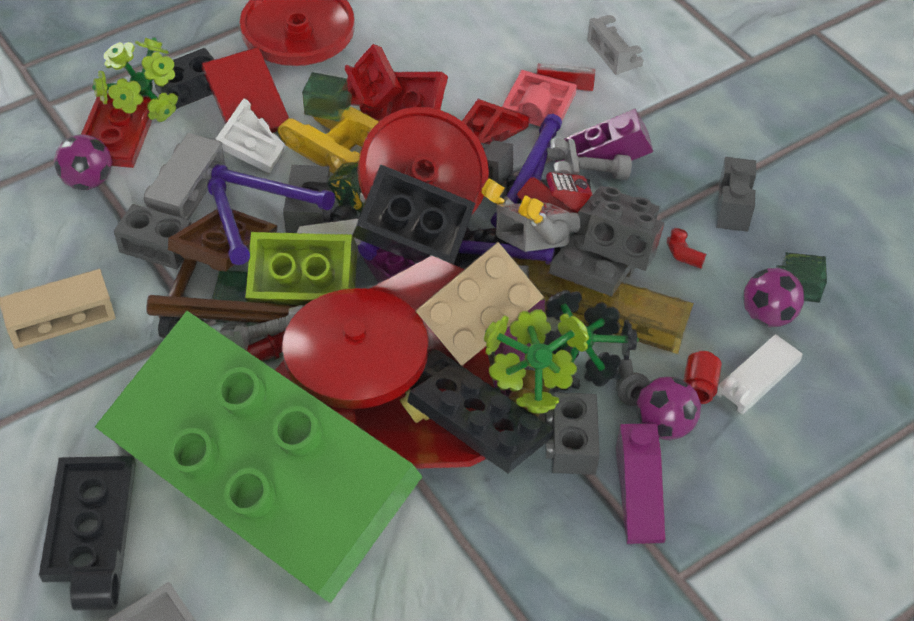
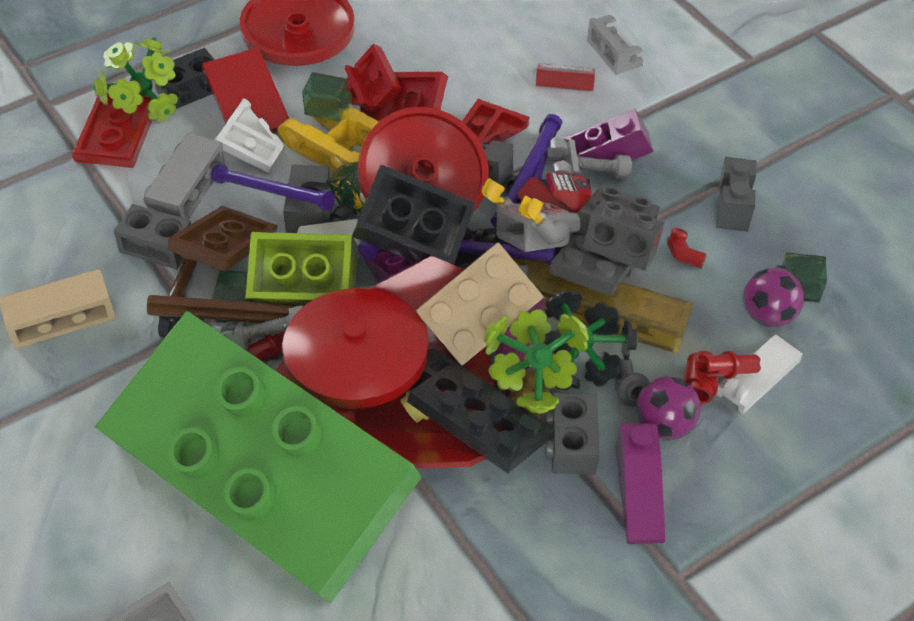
(82, 162): magenta piece -> none
(98, 582): black hinge -> none
(238, 252): dark purple bar -> none
(539, 96): coral plate -> none
(726, 364): none -> red axle

